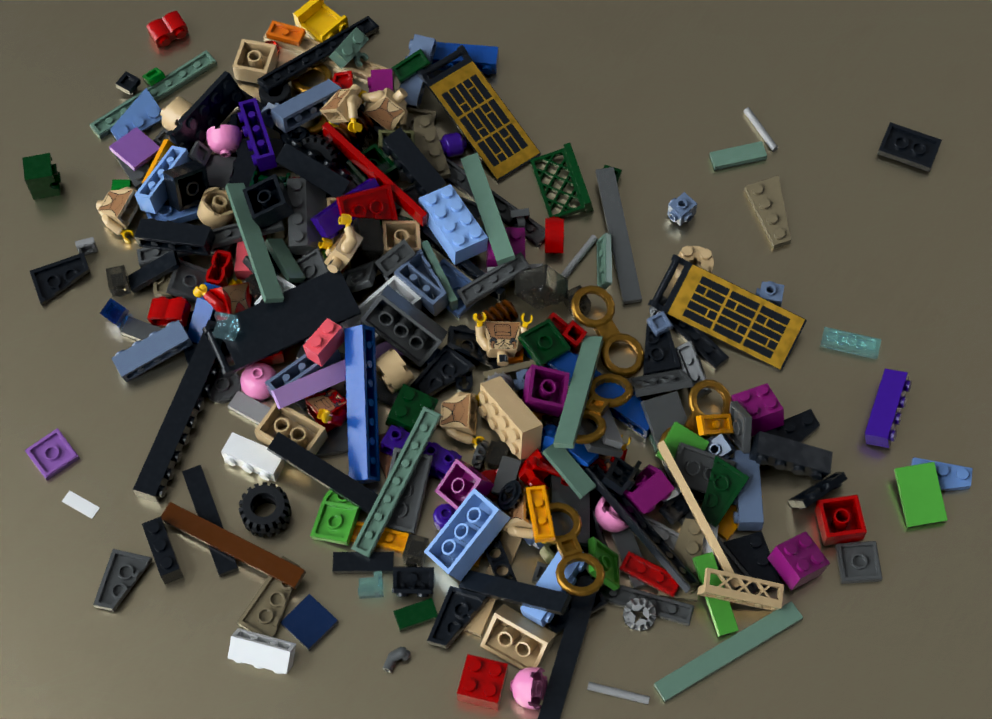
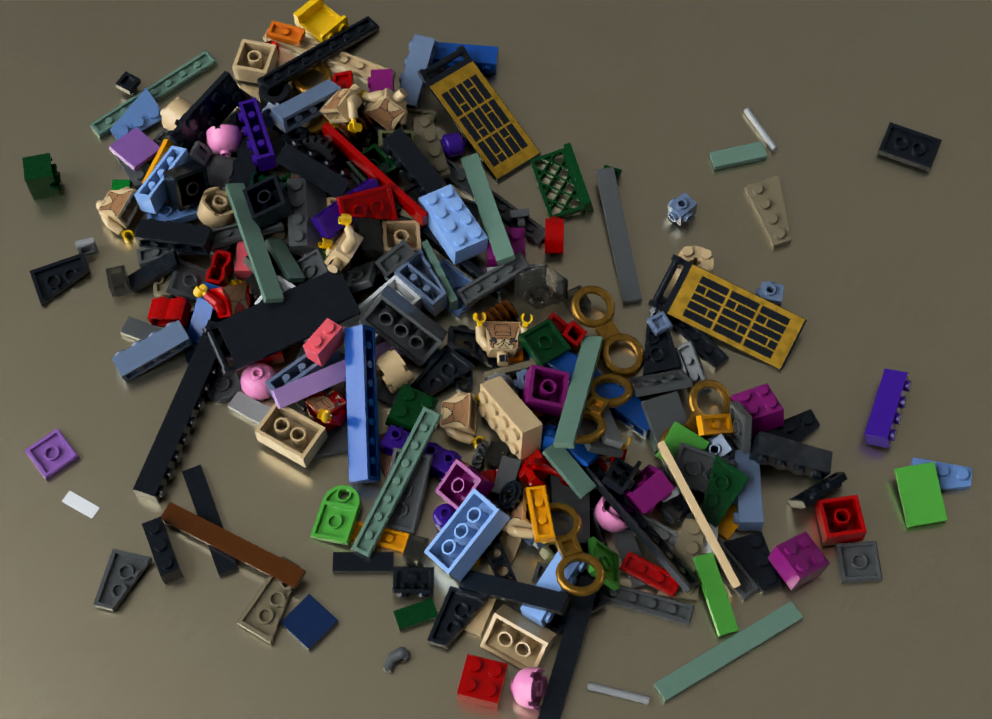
(114, 312): clear blue brick -> none
(153, 76): green tile -> none
(167, 29): red brick -> none
(226, 326): clear light blue panel -> none
(252, 457): white brick -> none
(259, 496): black tyre -> none
(261, 651): white brick -> none
(322, 472): black tile -> none
(350, 49): sand green brick -> none
(372, 586): clear light blue panel -> none
(409, 66): dark green tile -> none
(579, 256): light grey bar -> none
(604, 261): sand green tile -> none
(648, 611): light grey gear -> none
(739, 597): tan fence -> none
(850, 343): clear light blue plate -> none

